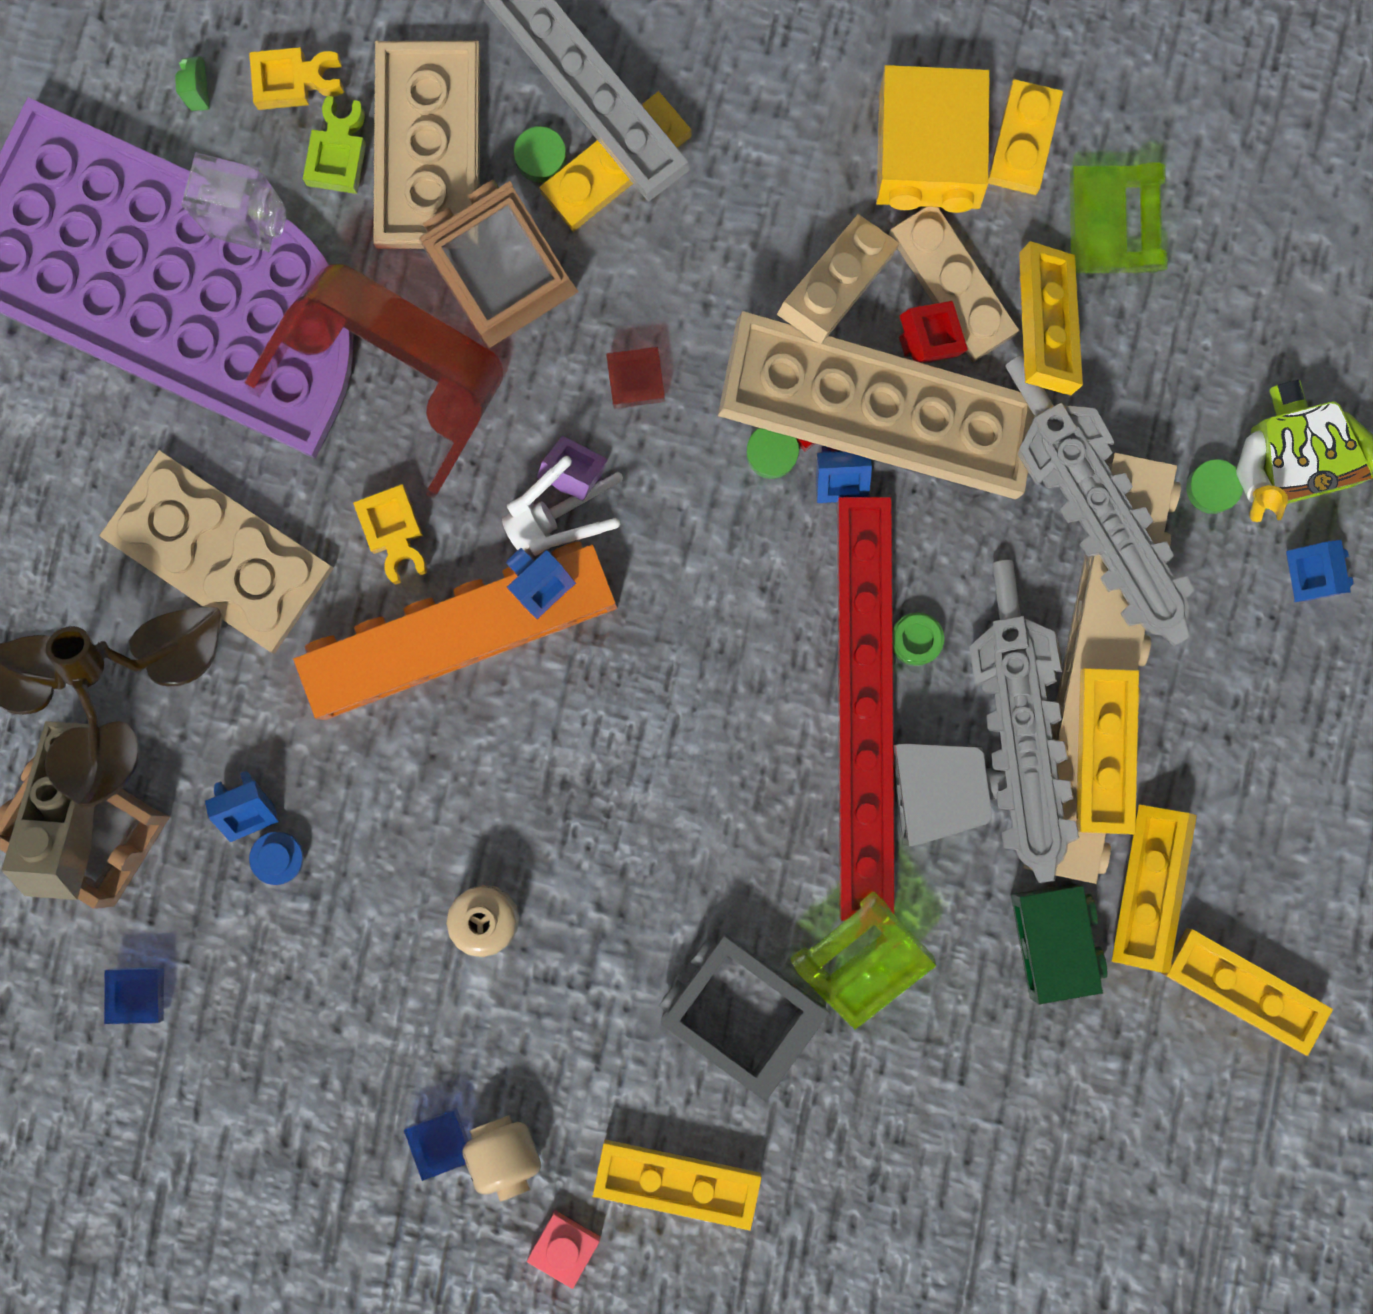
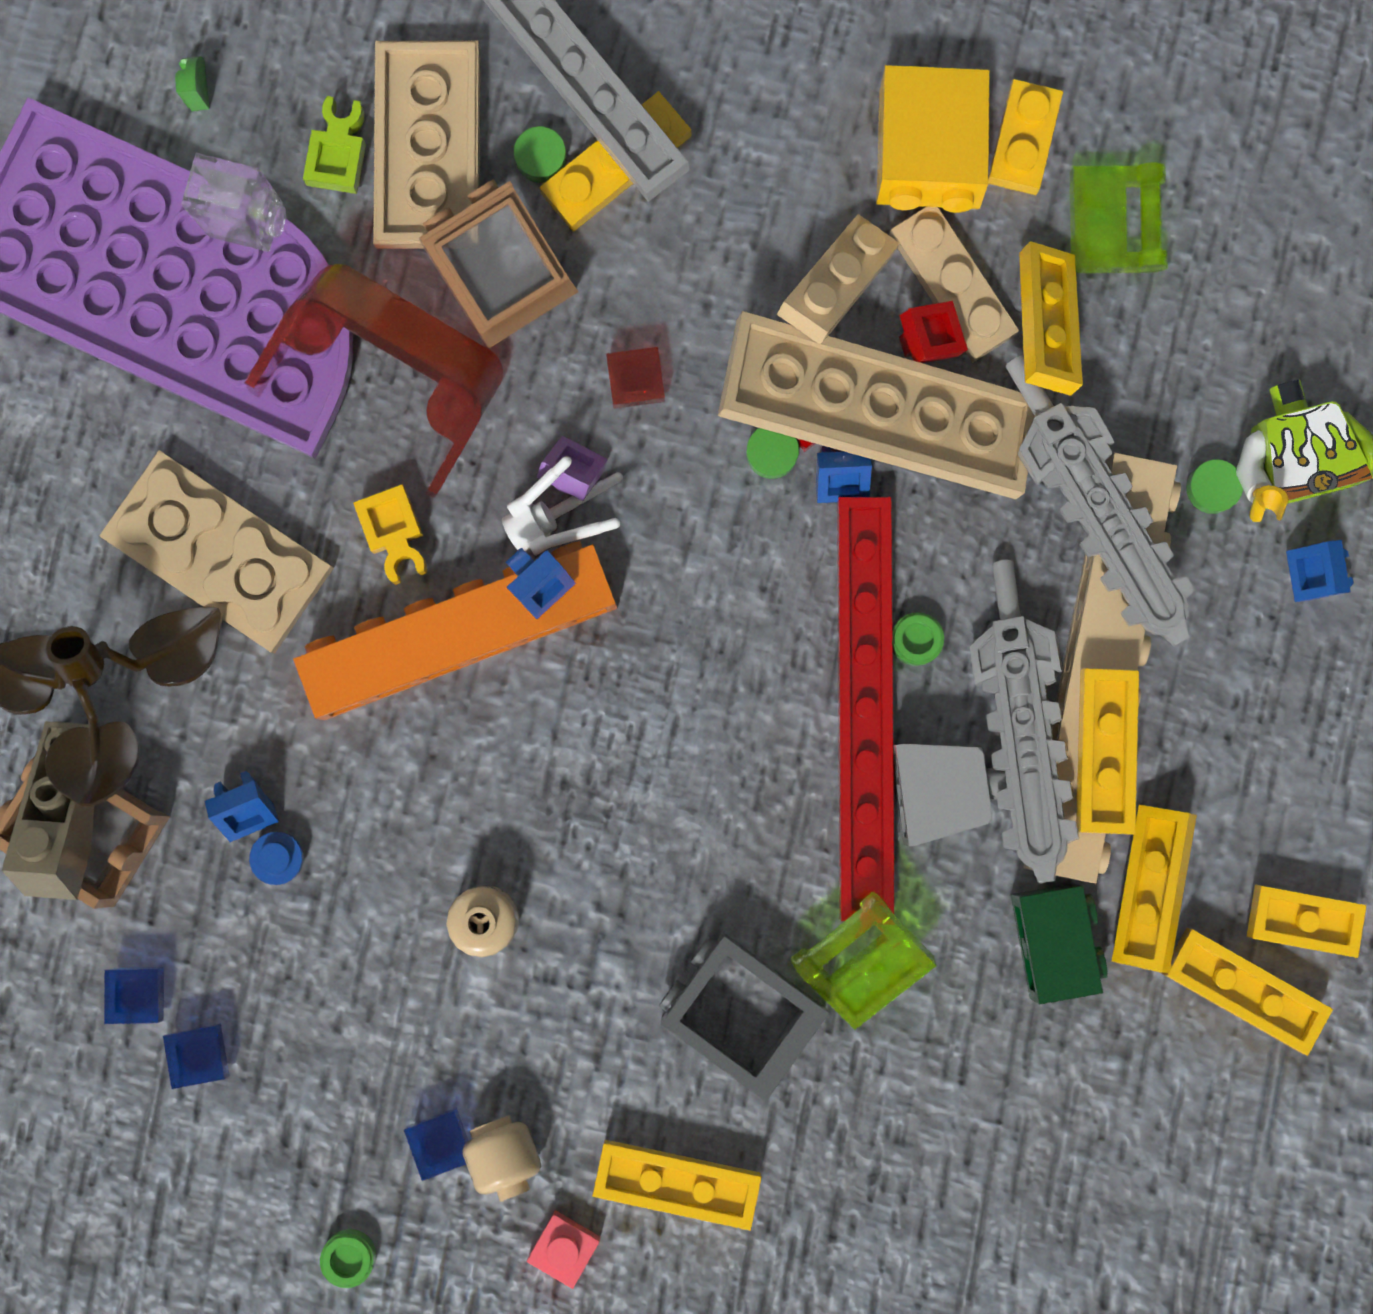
(196, 1056): none -> clear blue plate
(284, 78): yellow plate -> none
(348, 1258): none -> bright green tile
(1306, 921): none -> yellow plate

